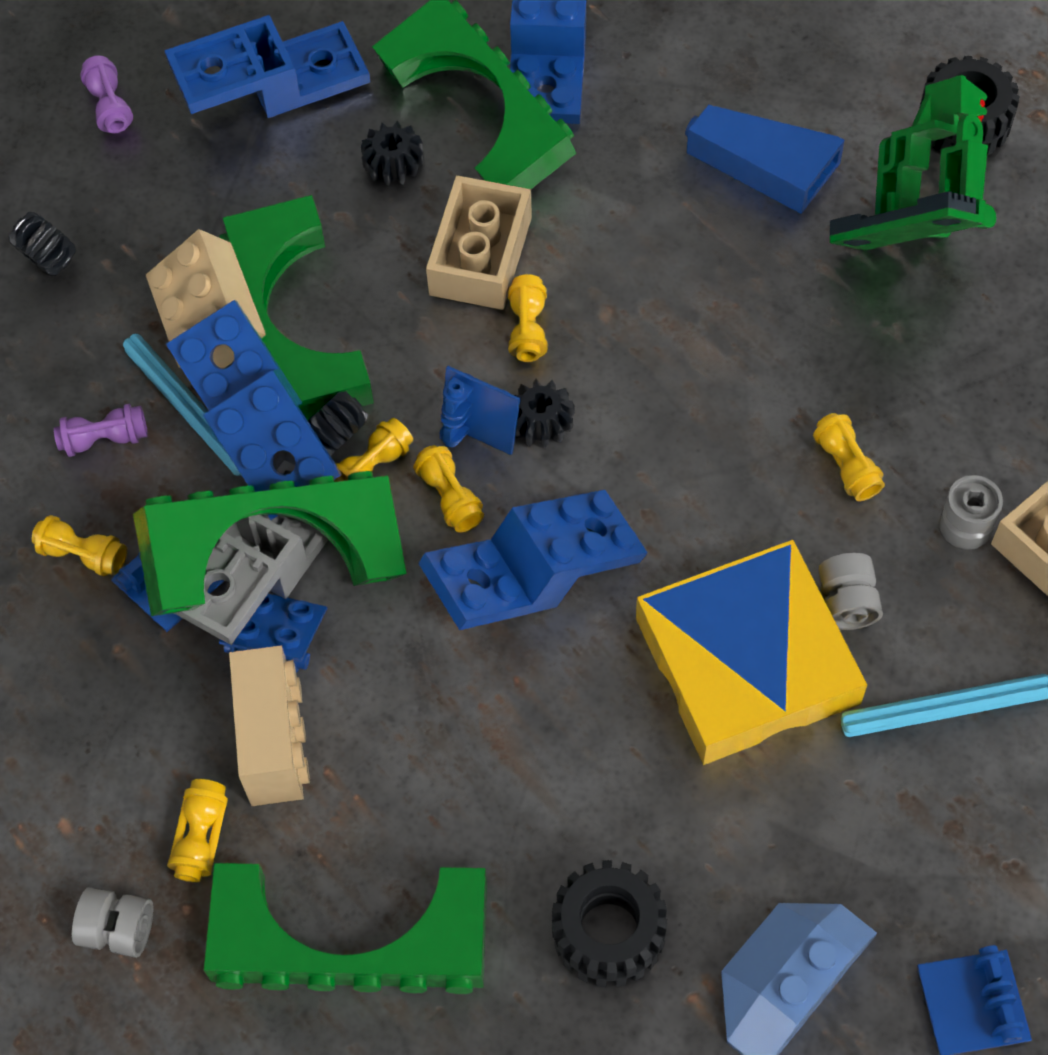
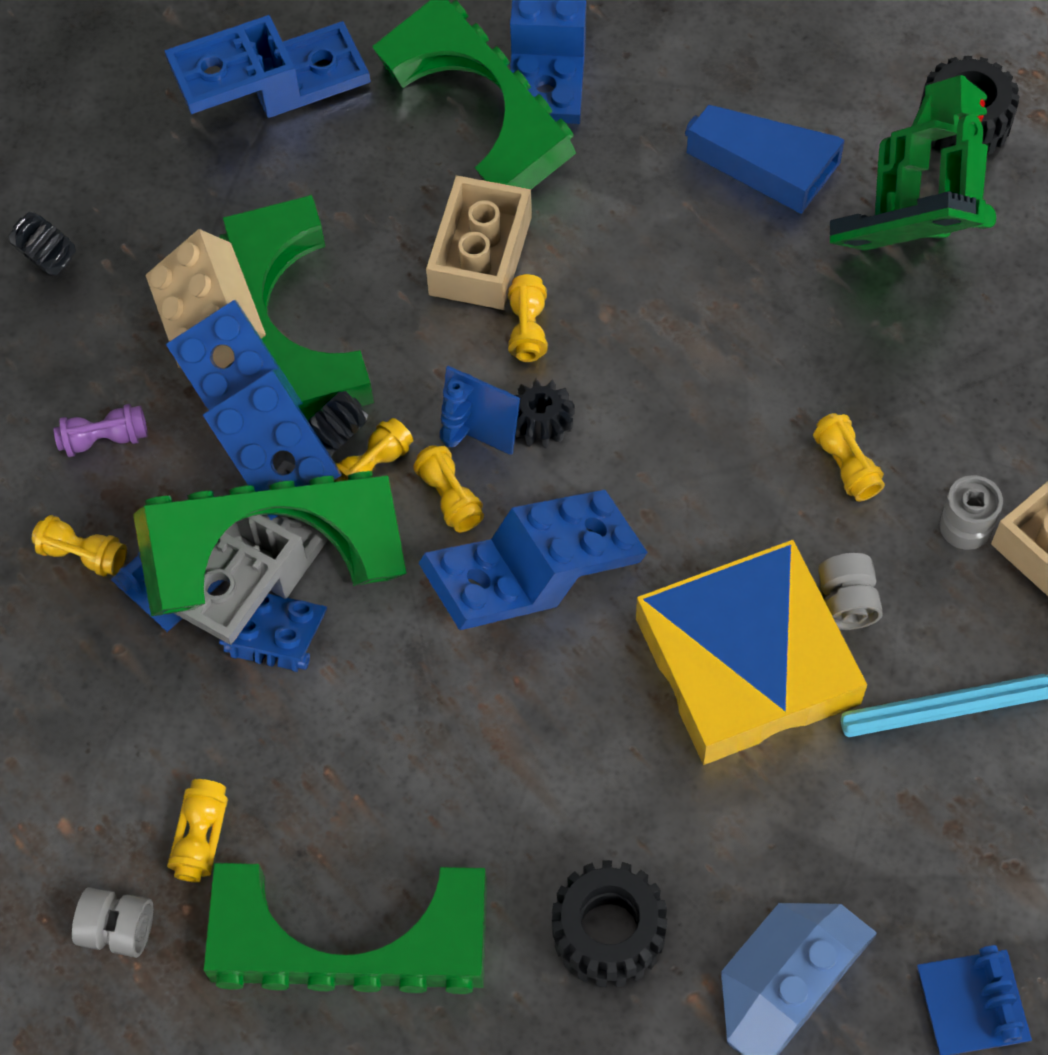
(101, 80): medium lavender piece -> none
(176, 393): medium azure axle -> none
(268, 725): tan brick -> none
(392, 153): black gear -> none

